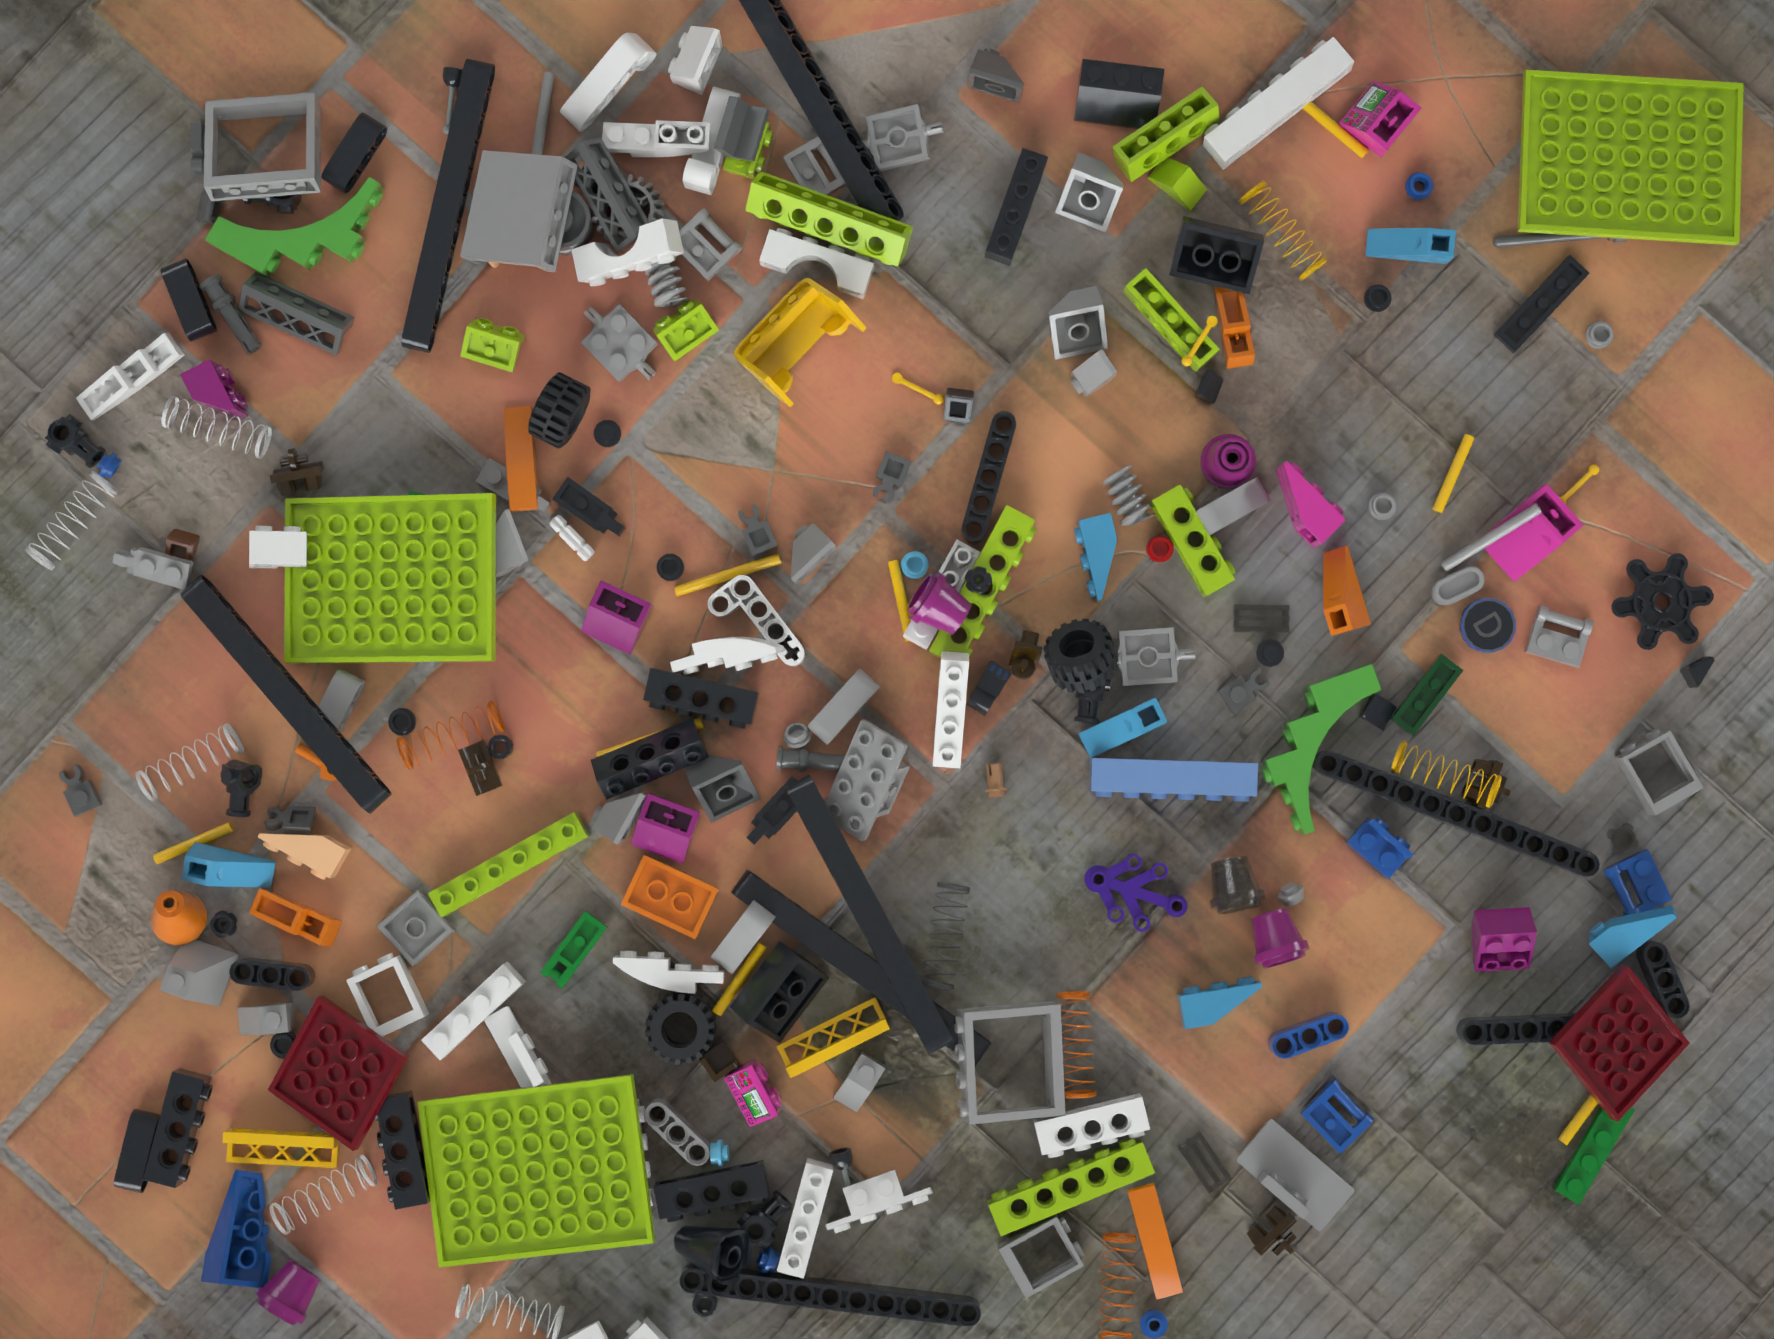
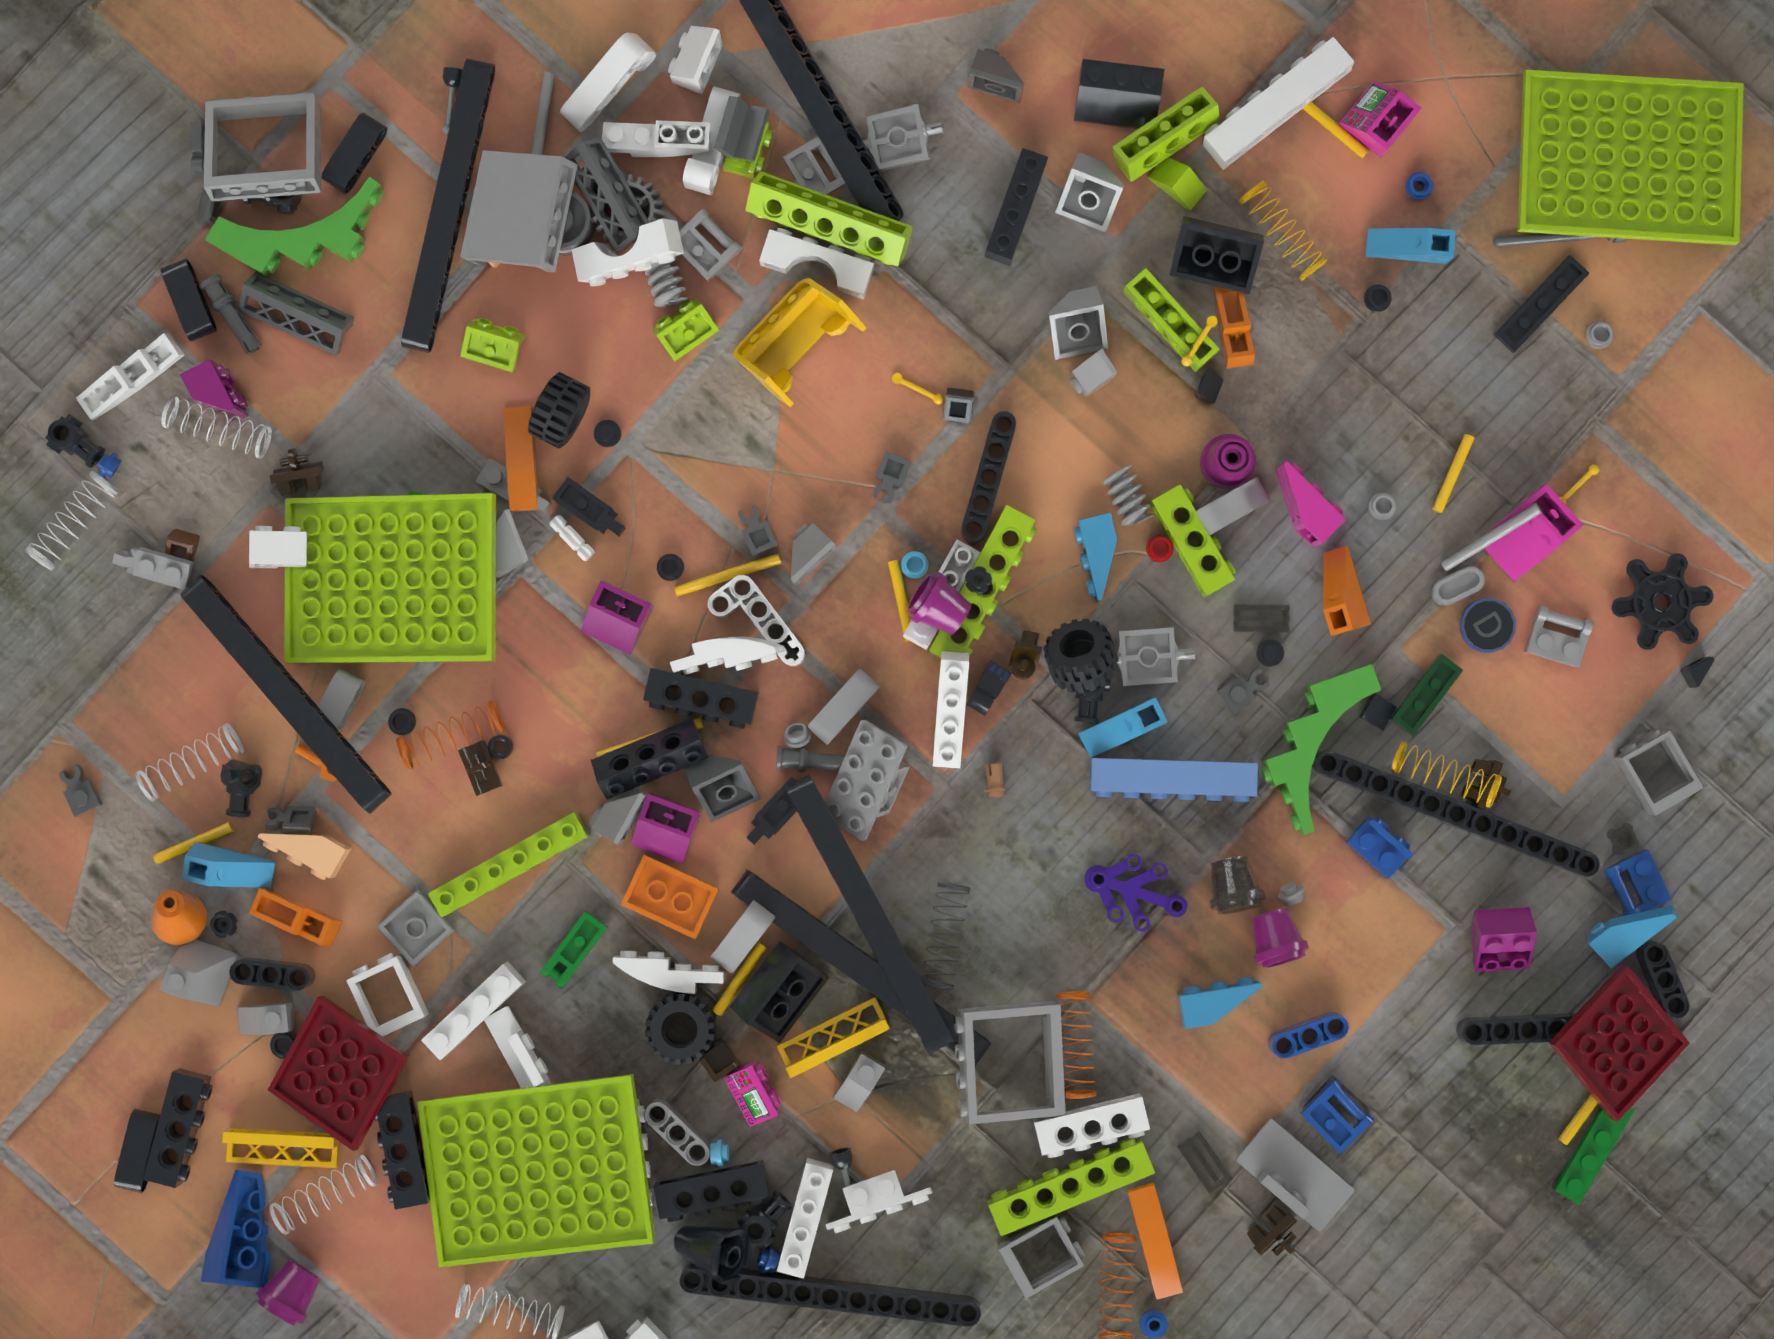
(619, 343): light grey plate -> none
(704, 1312): black axle -> none

